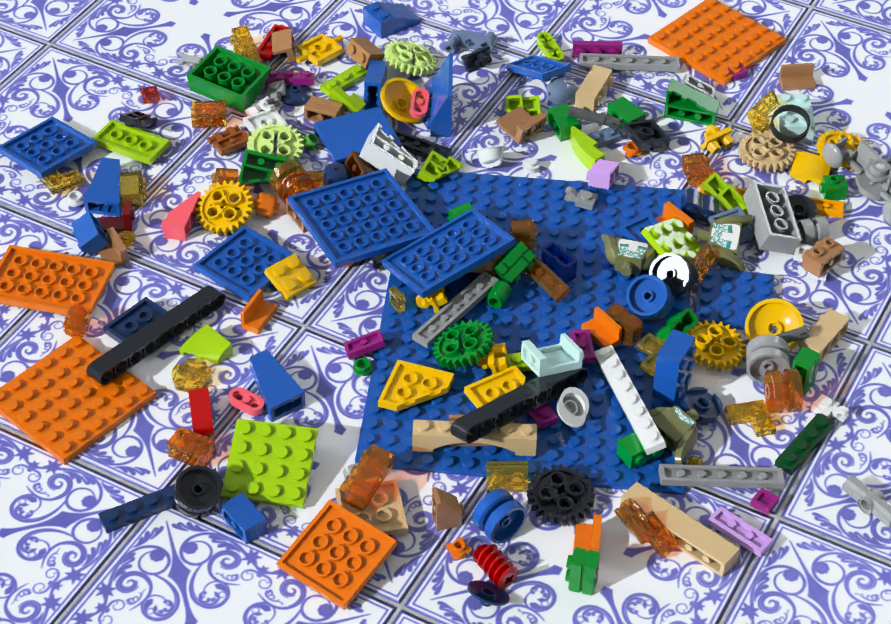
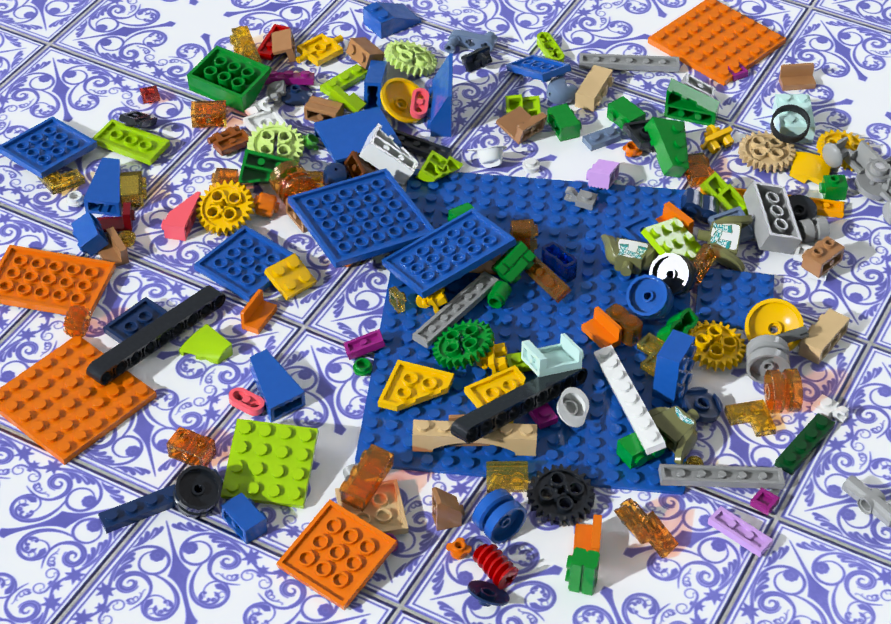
(193, 60): light grey plate -> none
(195, 366): clear yellow plate -> none
(201, 411): red beam -> none
(584, 341): magenta plate -> none
(585, 148): lime slope -> none
(597, 47): magenta plate -> none
(600, 119): dark grey pin -> none
(670, 145): none -> green wedge
(691, 535): tan brick -> none
(758, 113): clear yellow plate -> none
(807, 365): green brick -> none

